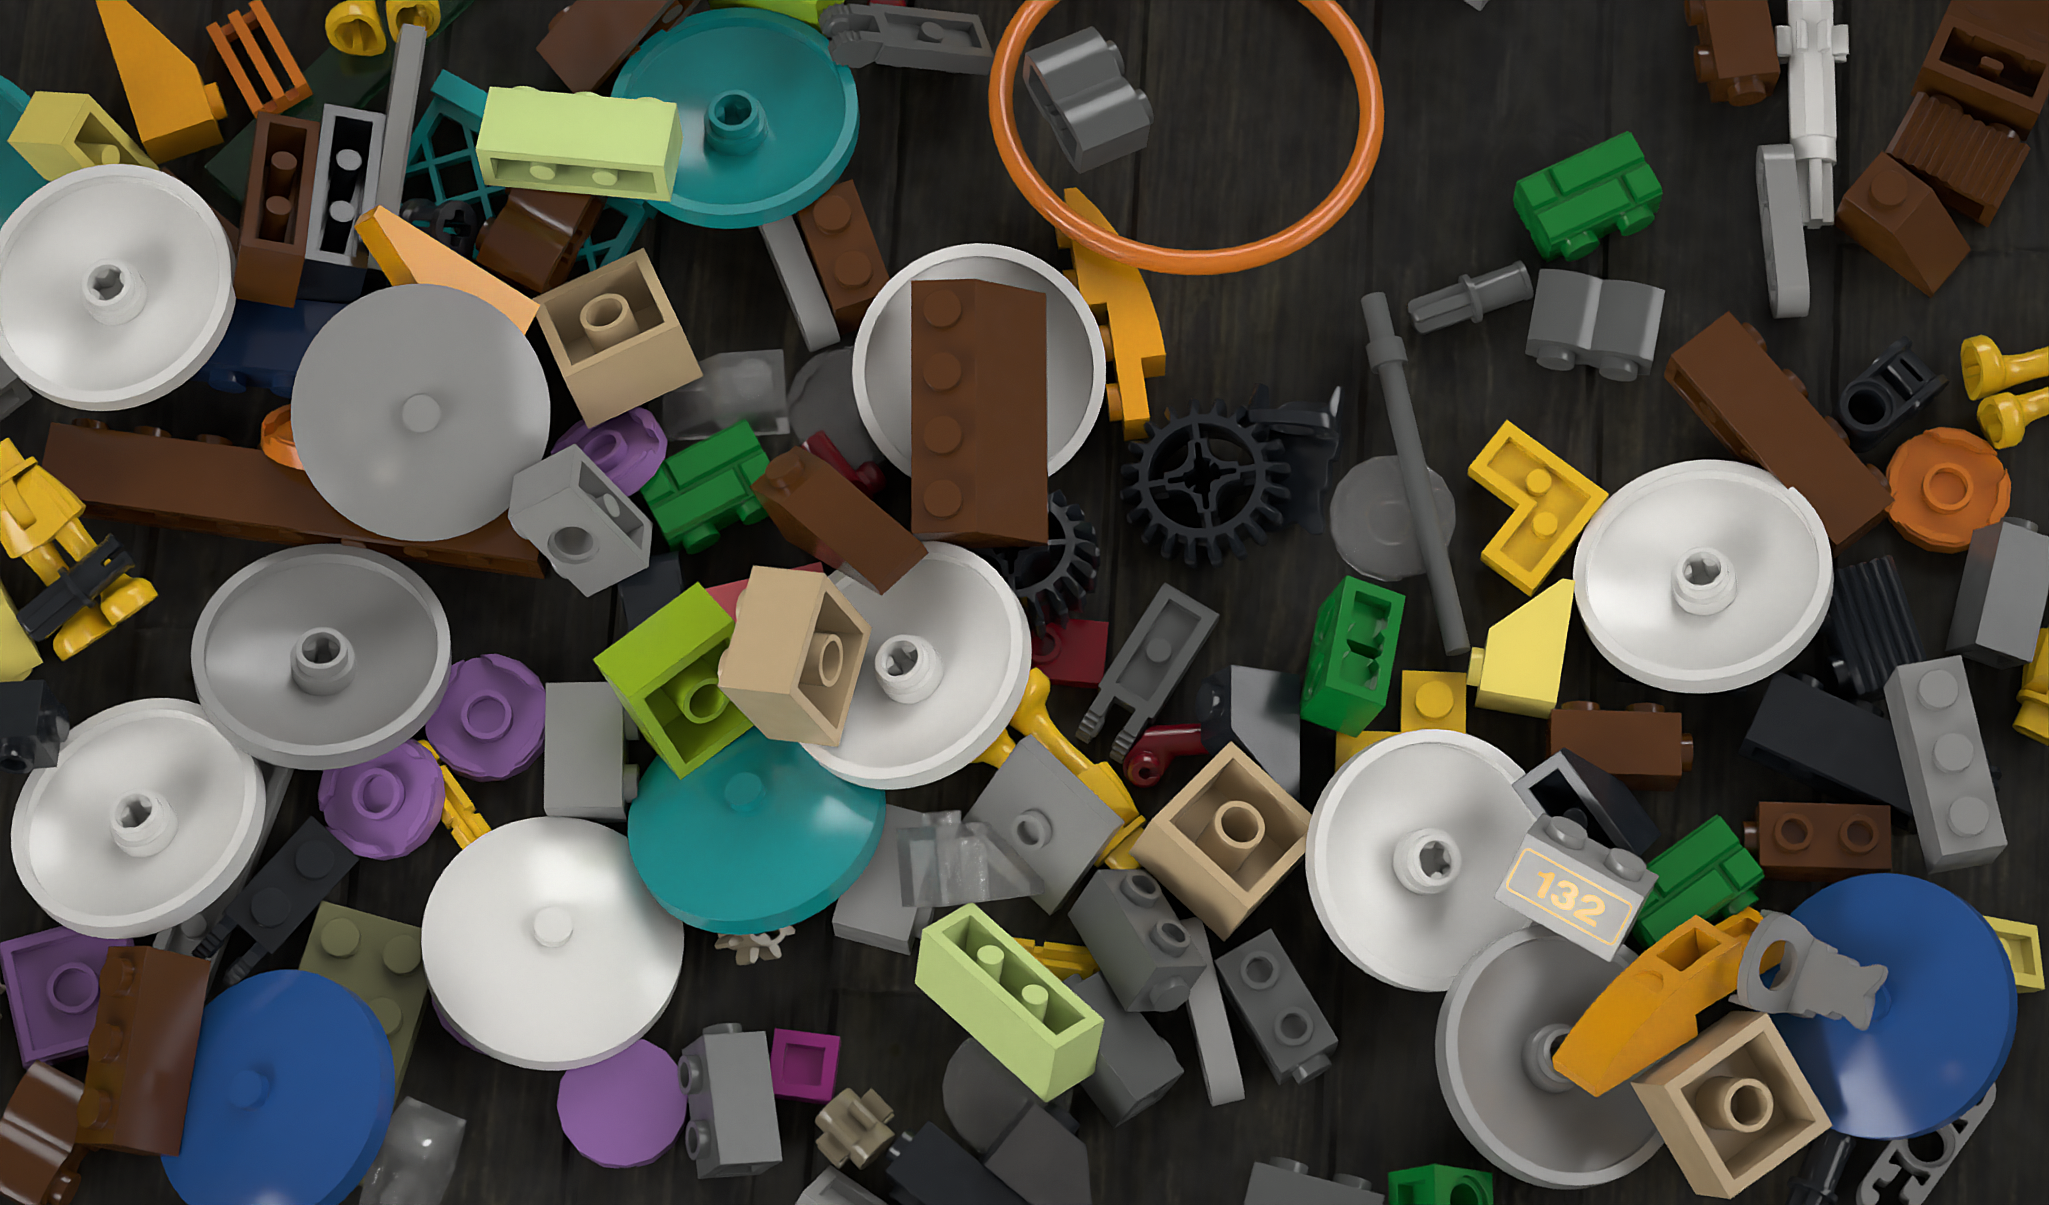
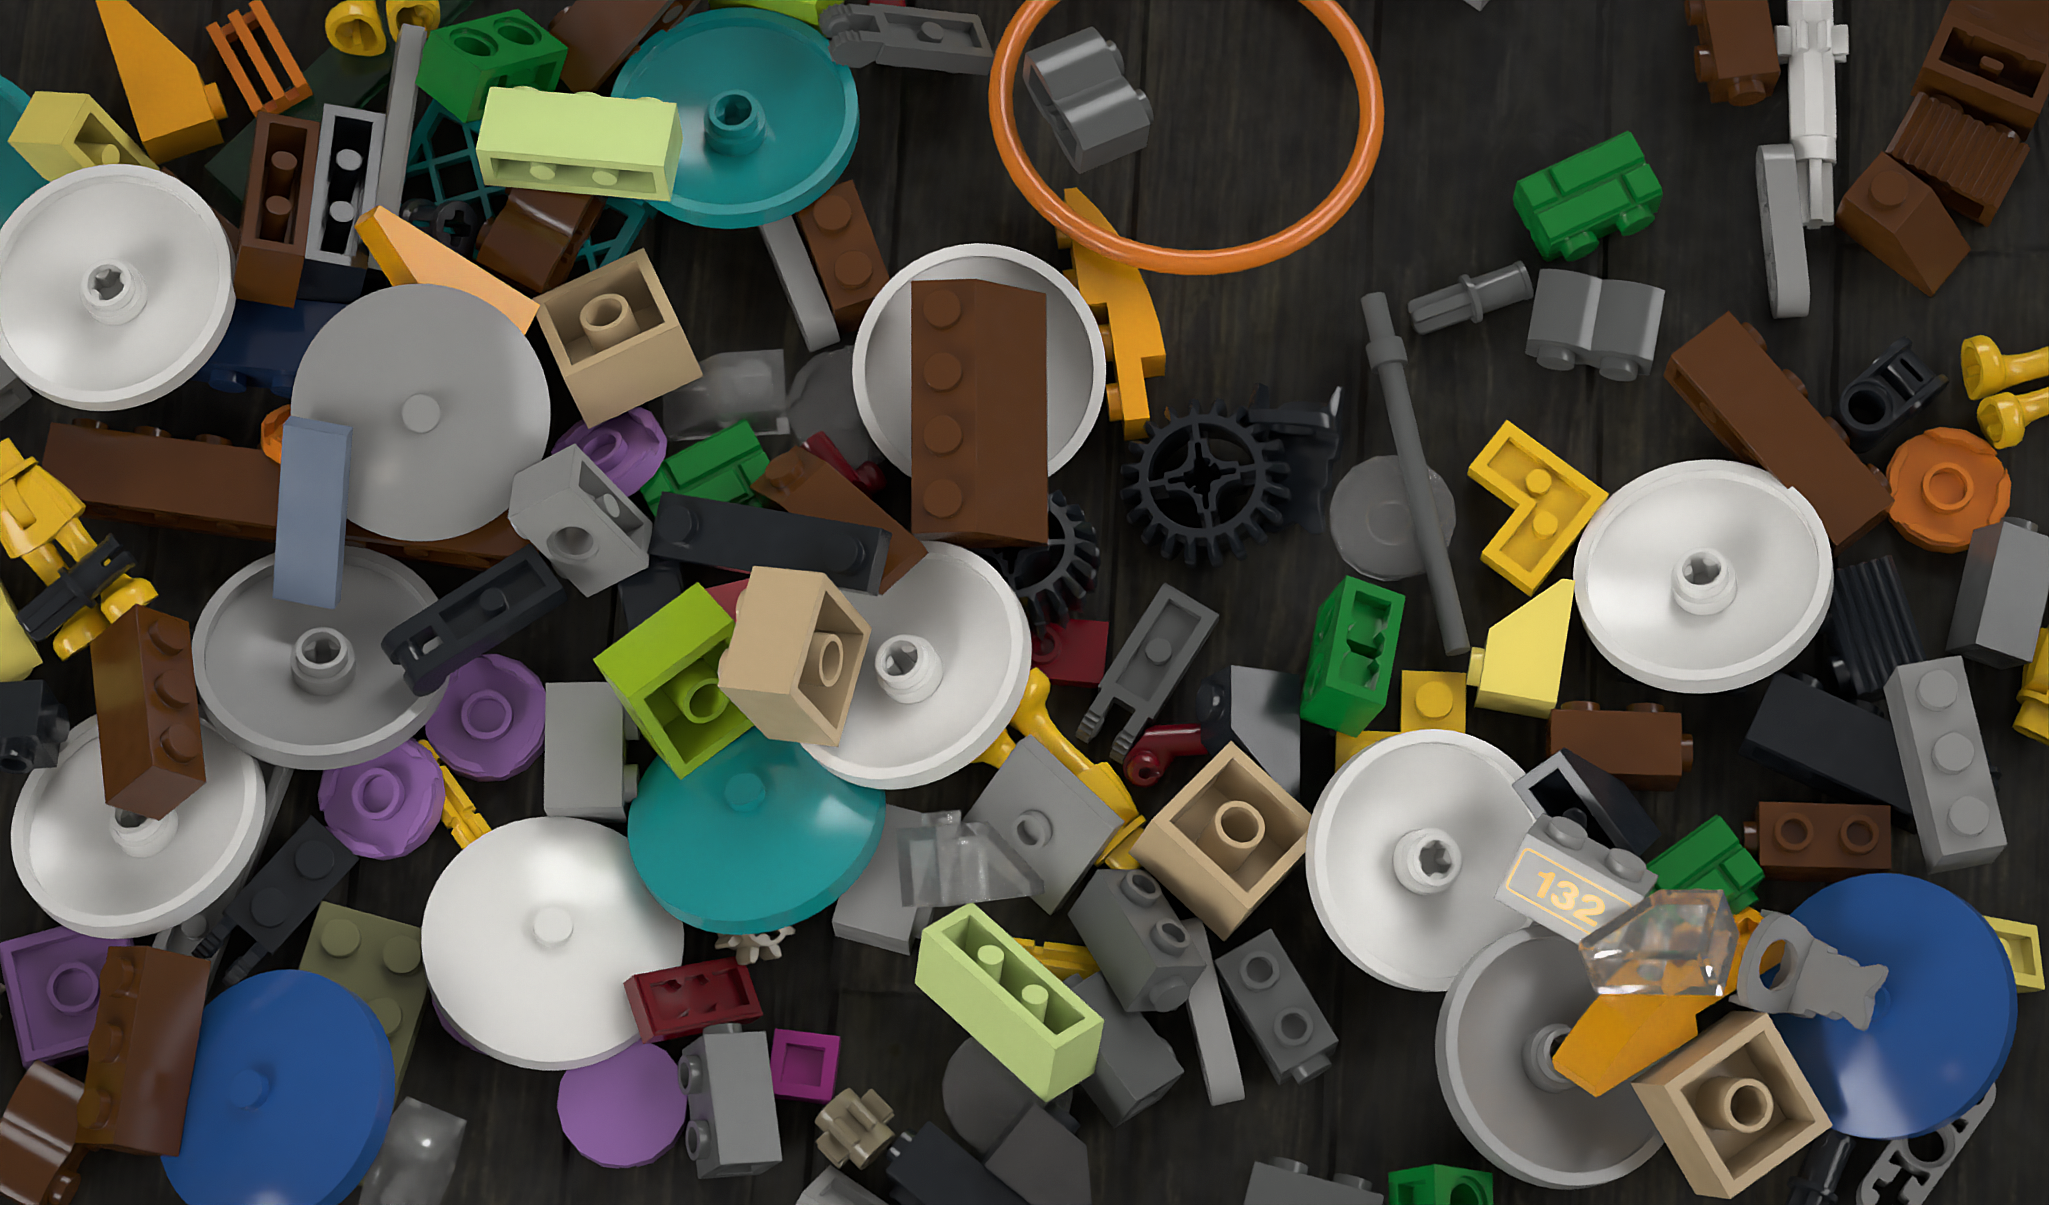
(147, 712): none -> reddish brown brick
(312, 512): none -> sand blue tile
(473, 619): none -> black plate
(485, 53): none -> green brick
(691, 998): none -> dark red plate
(749, 536): none -> black plate
(1664, 946): none -> clear slope

